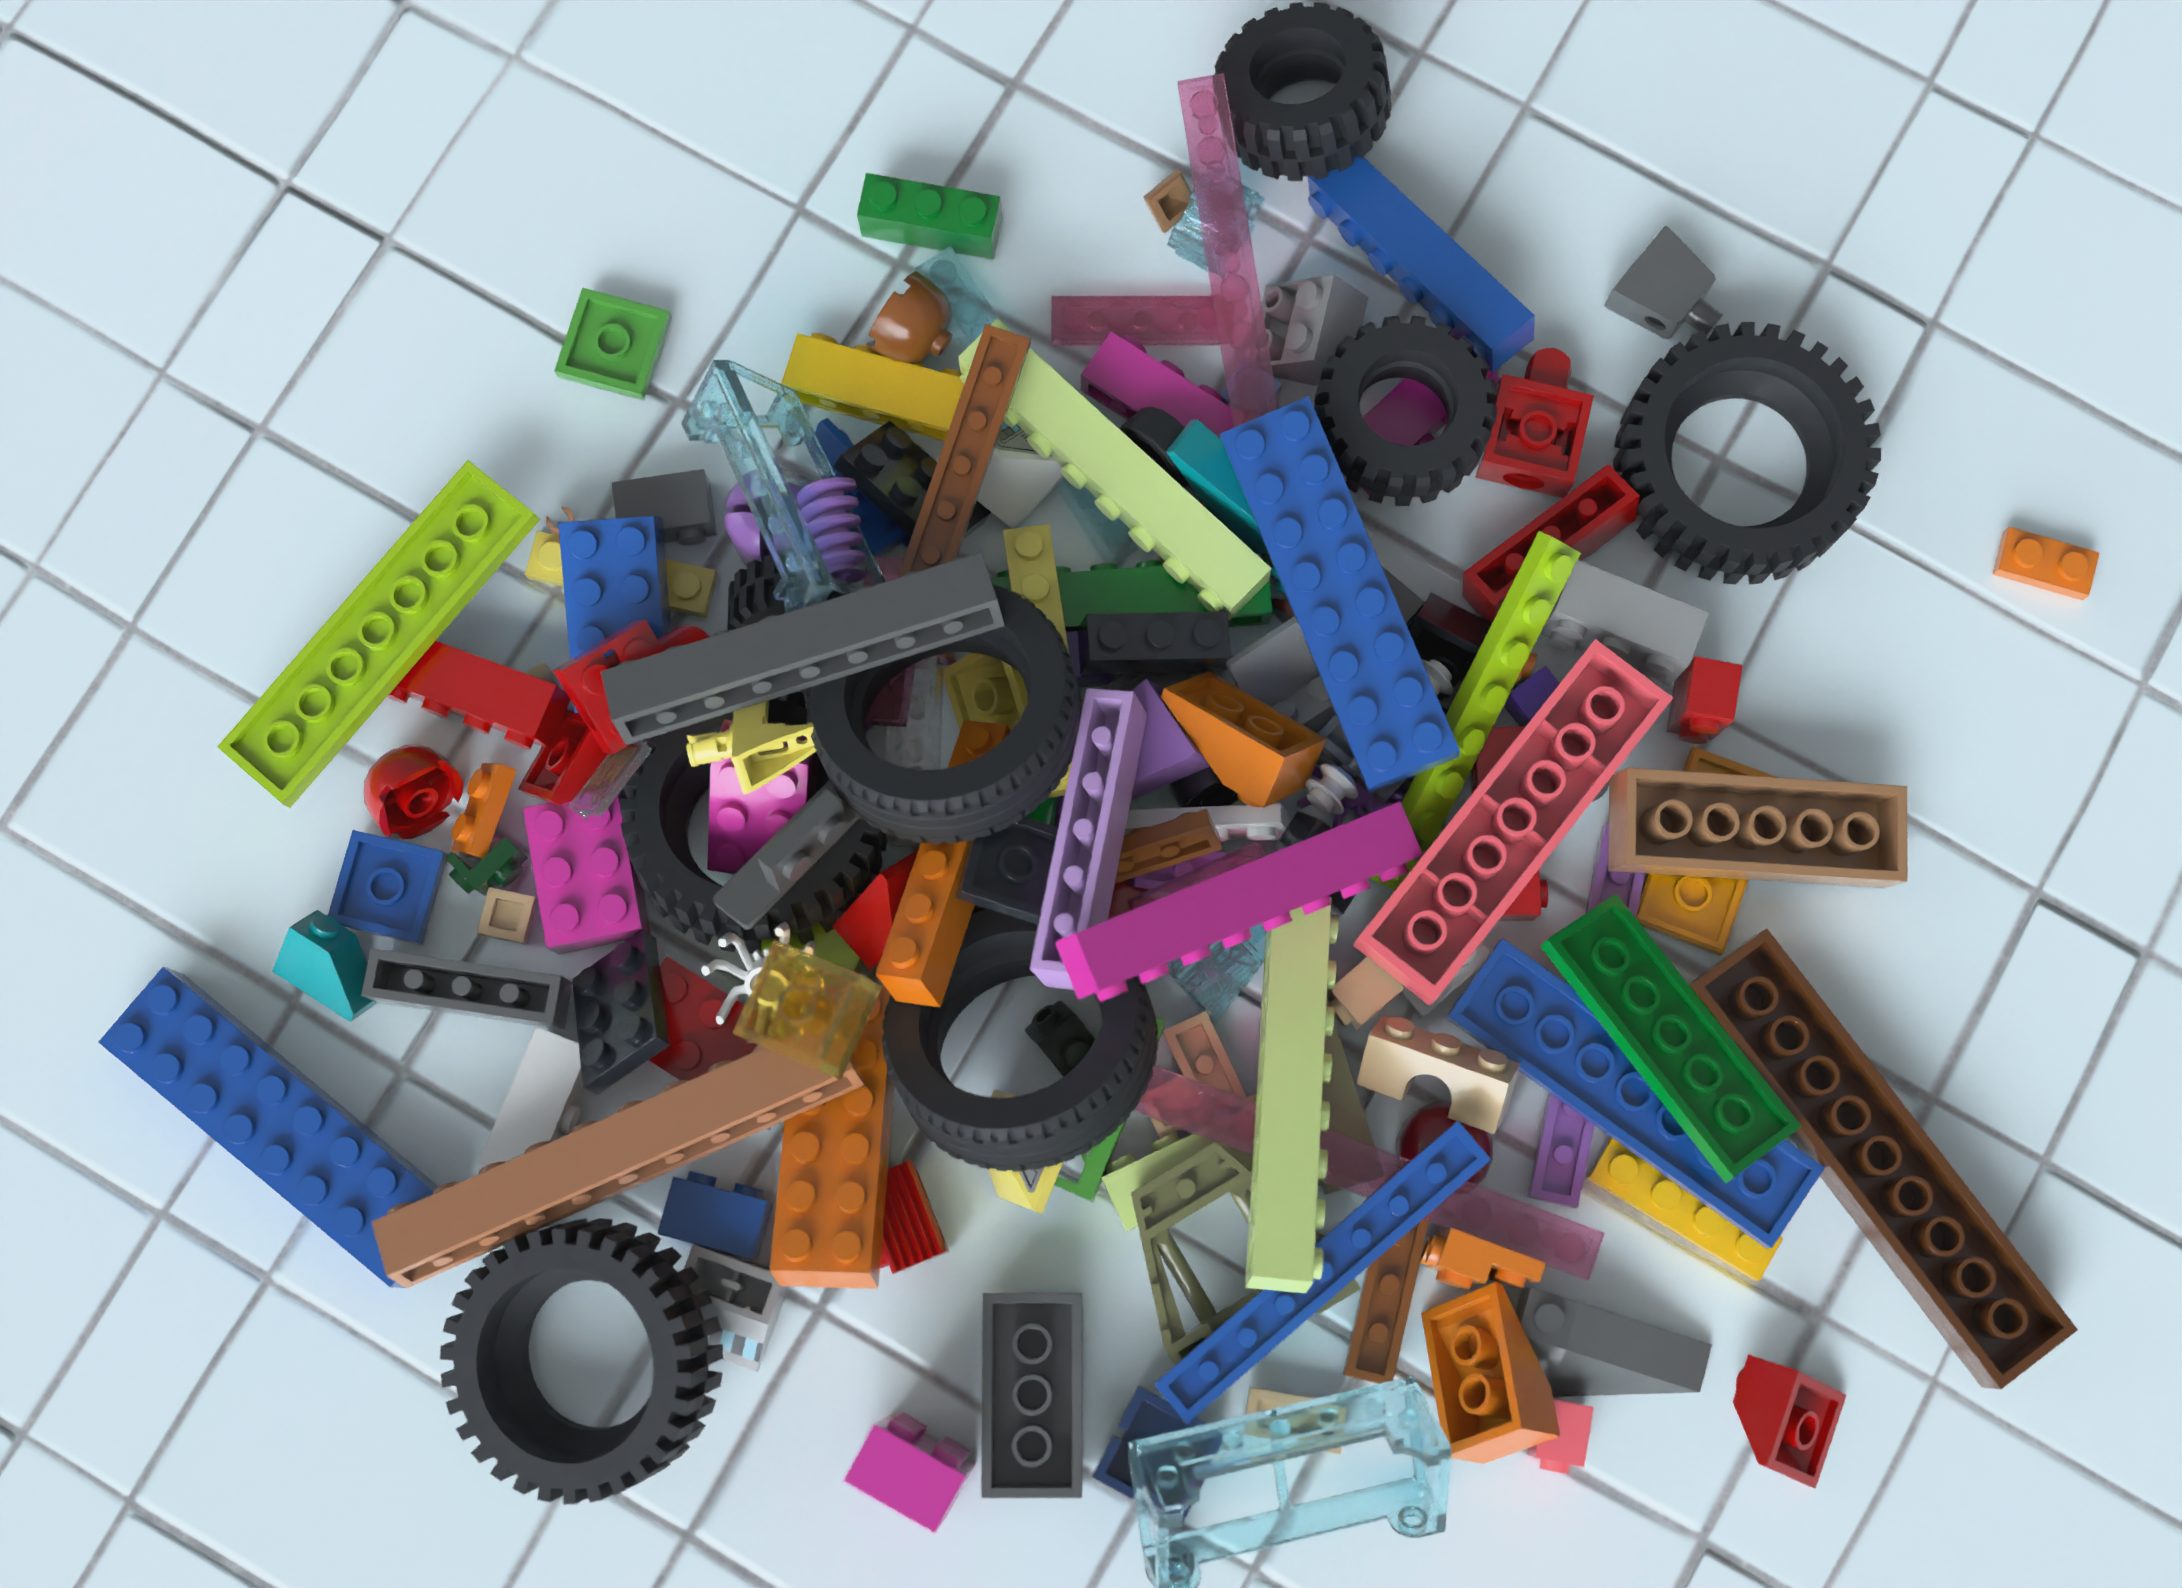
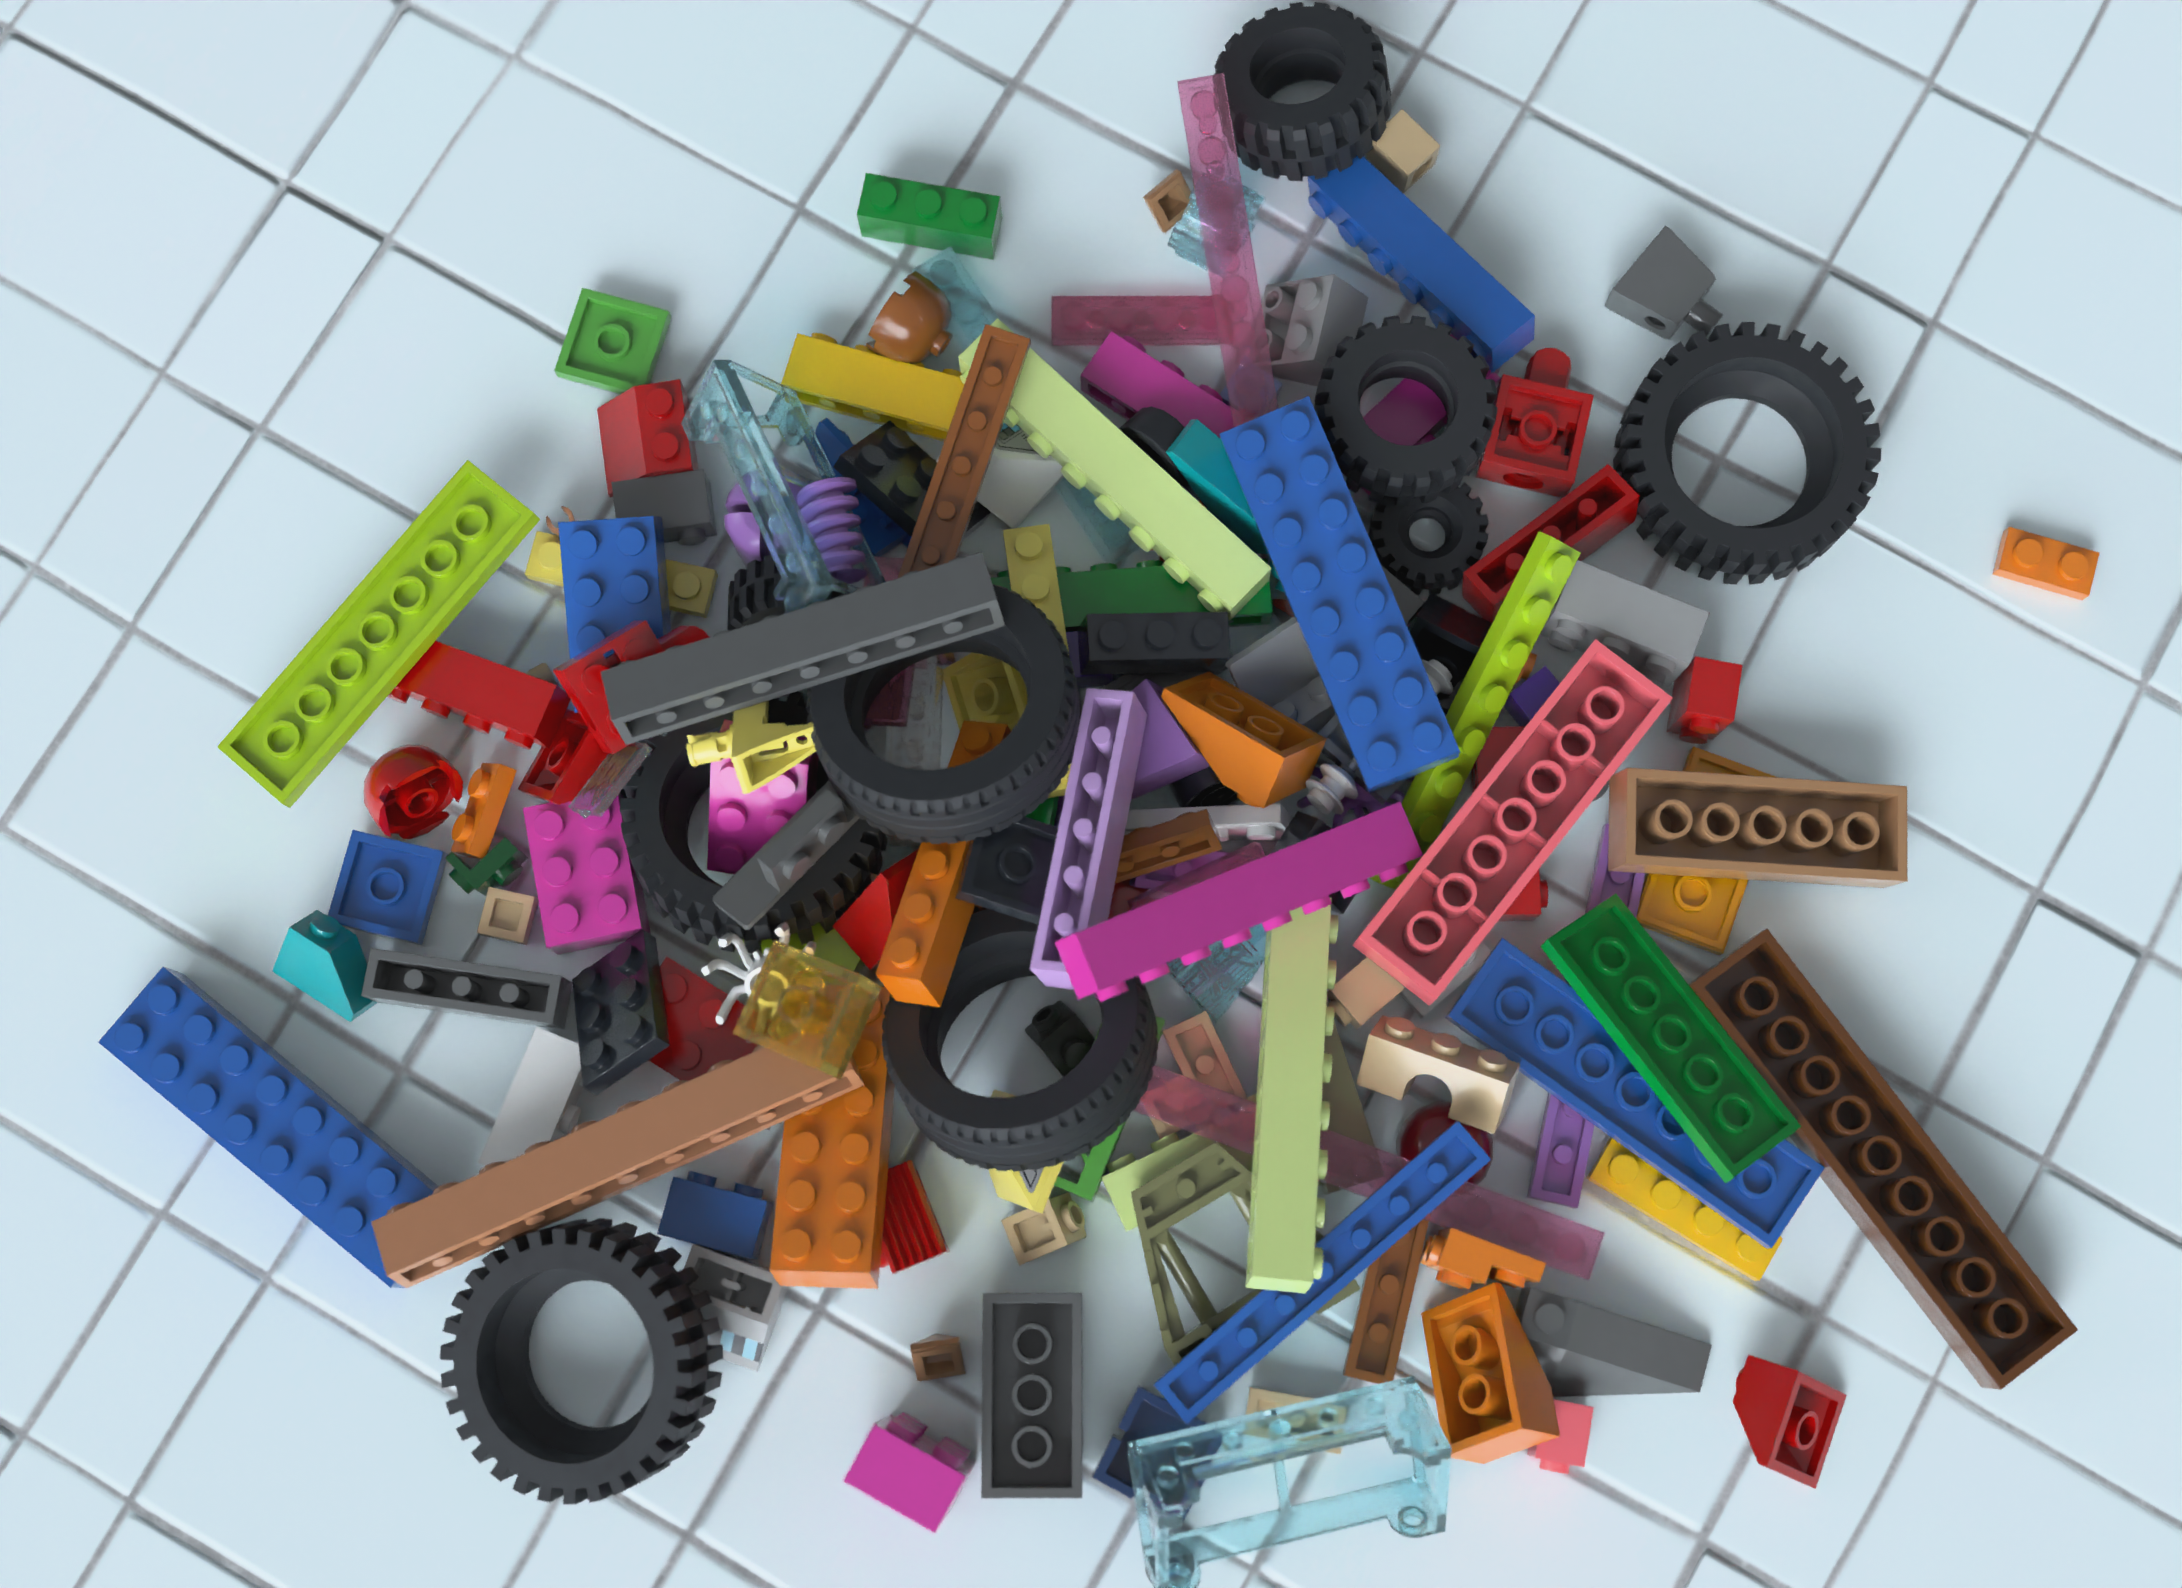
(645, 433): none -> red slope
(937, 1357): none -> medium nougat slope
(1039, 1234): none -> tan bracket
(1404, 151): none -> tan brick
(1430, 569): none -> black tyre

